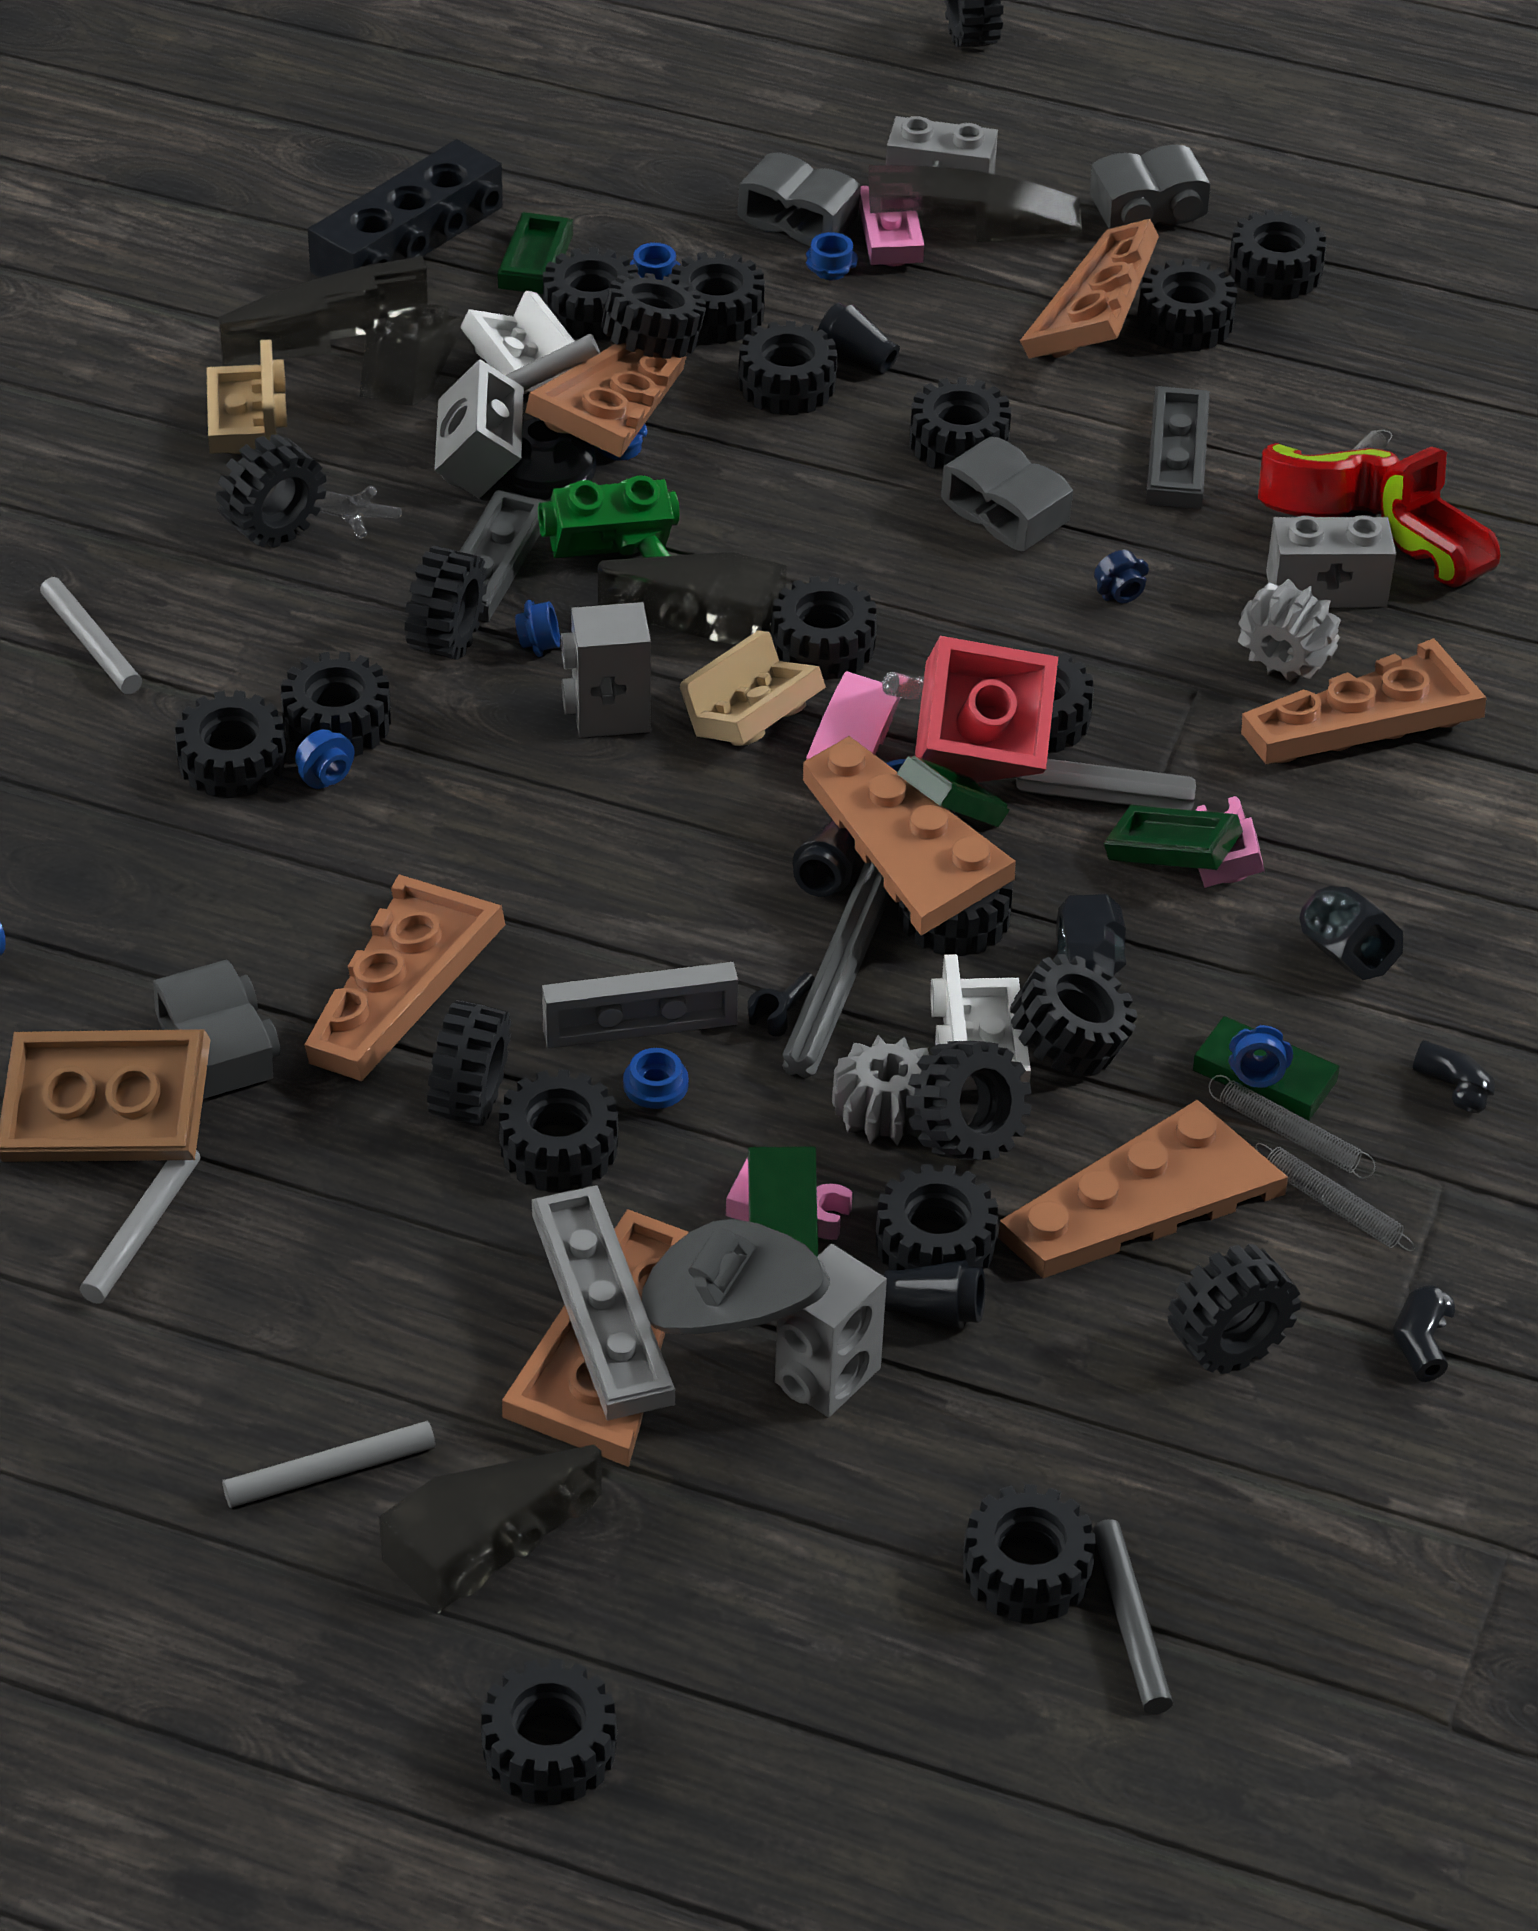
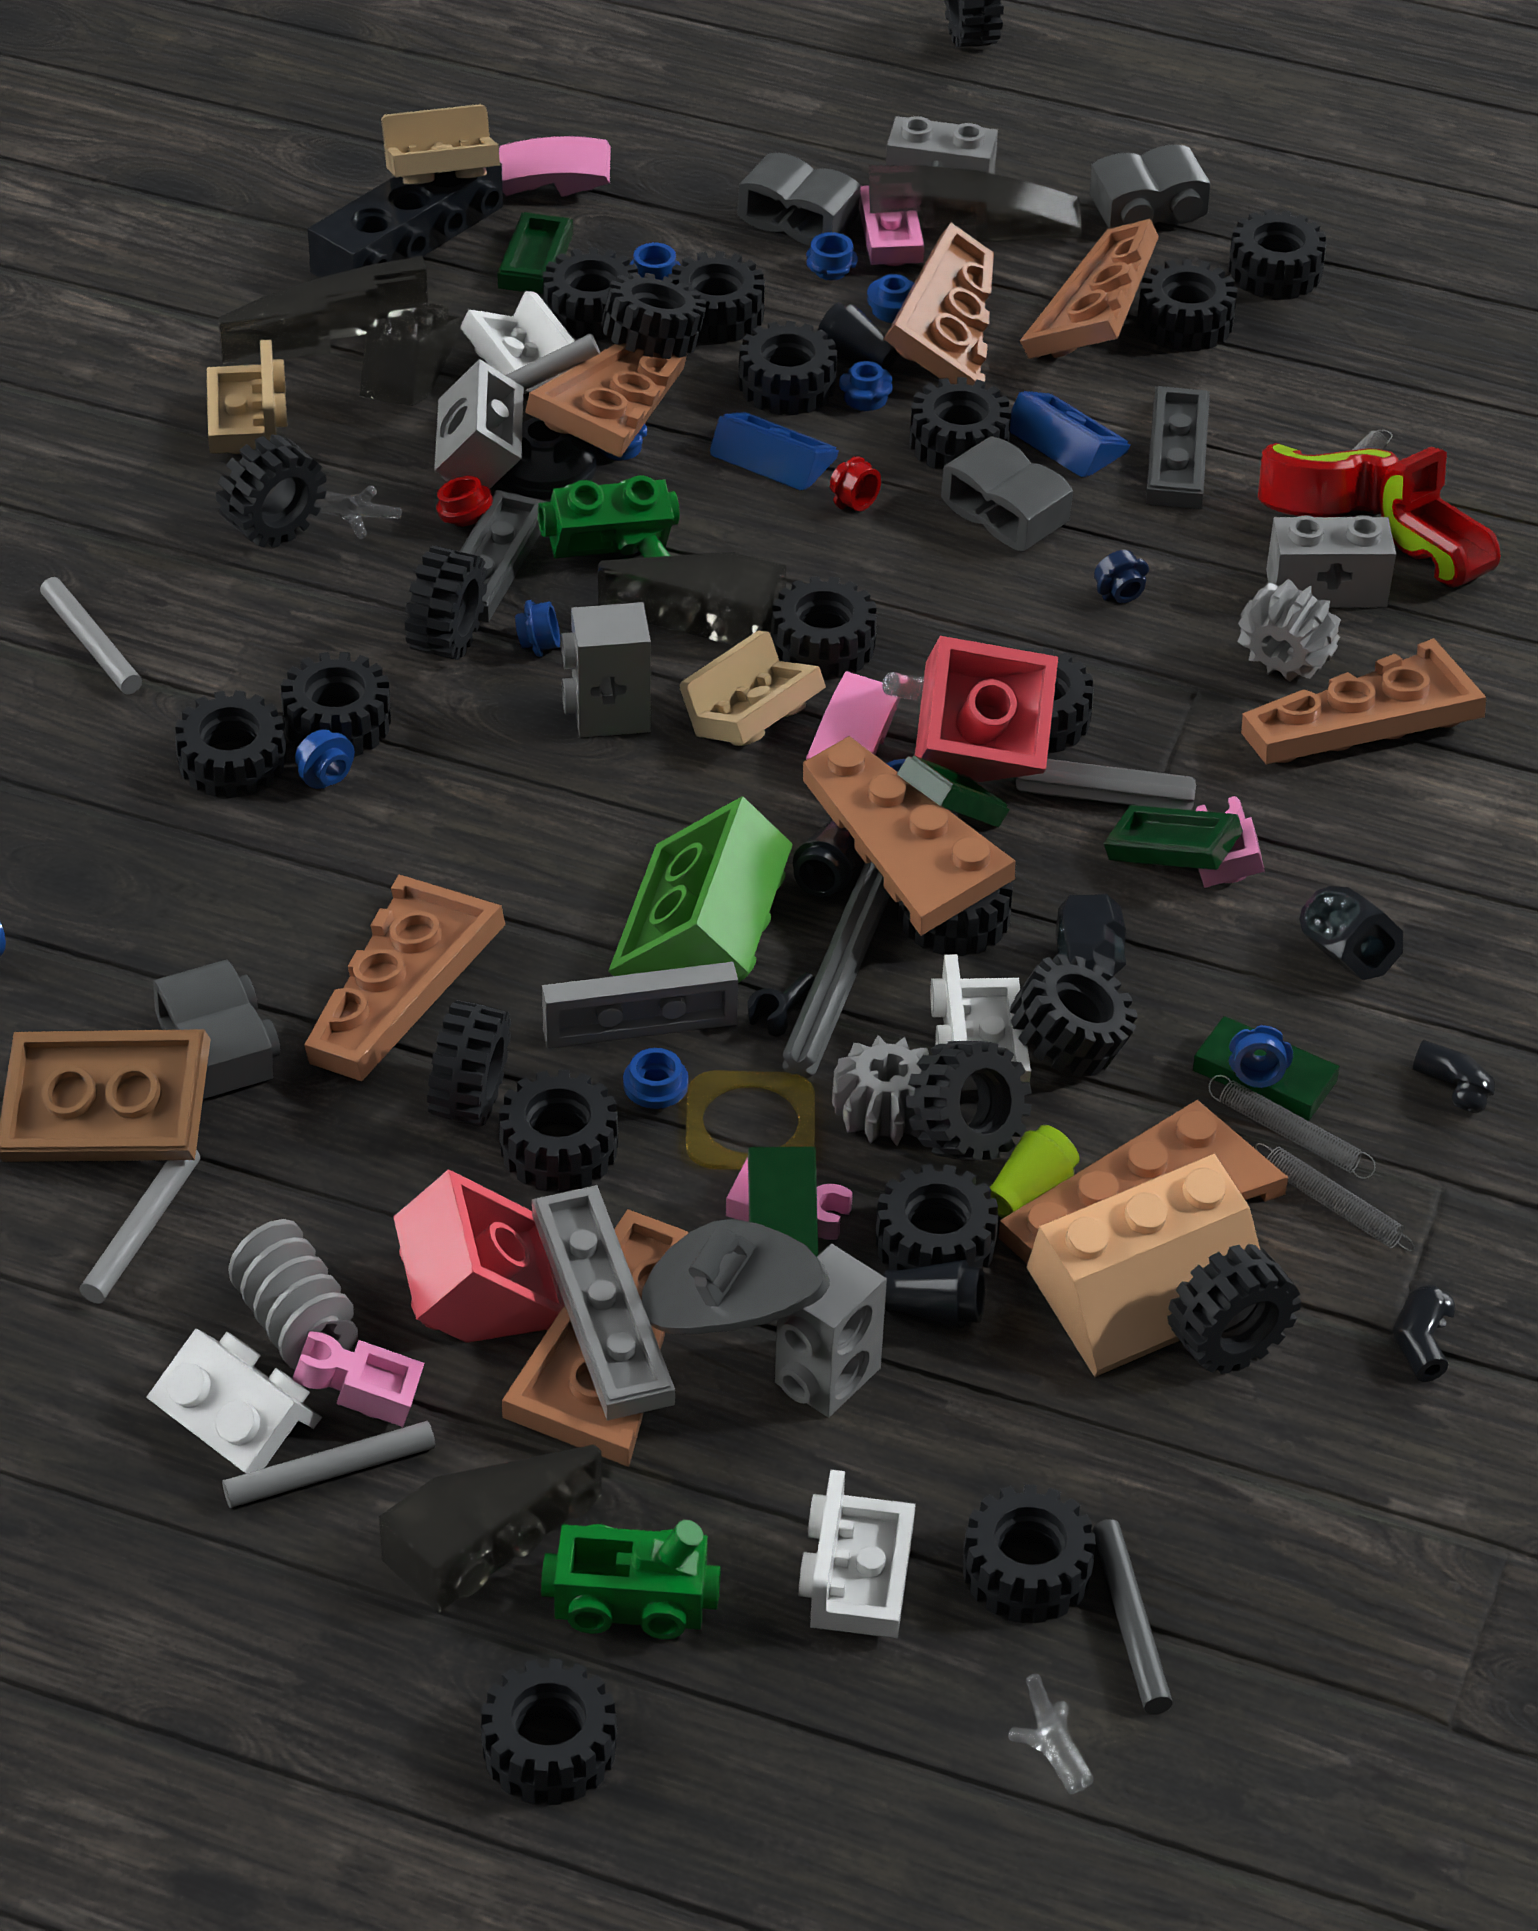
(231, 1402): none -> white bracket
(290, 1289): none -> light grey piece
(368, 1379): none -> bright pink plate
(437, 142): none -> tan bracket
(463, 501): none -> red plate
(475, 1262): none -> coral slope
(566, 161): none -> bright pink slope
(631, 1578): none -> green brick
(706, 895): none -> bright green slope
(711, 1084): none -> clear yellow piece
(771, 450): none -> blue slope
(855, 484): none -> red plate
(859, 1561): none -> white bracket
(866, 386): none -> blue plate
(888, 296): none -> blue plate
(946, 309): none -> nougat wing
(1034, 1167): none -> lime cone
(1053, 1738): none -> clear bar
(1064, 433): none -> blue slope
(1124, 1257): none -> light nougat slope

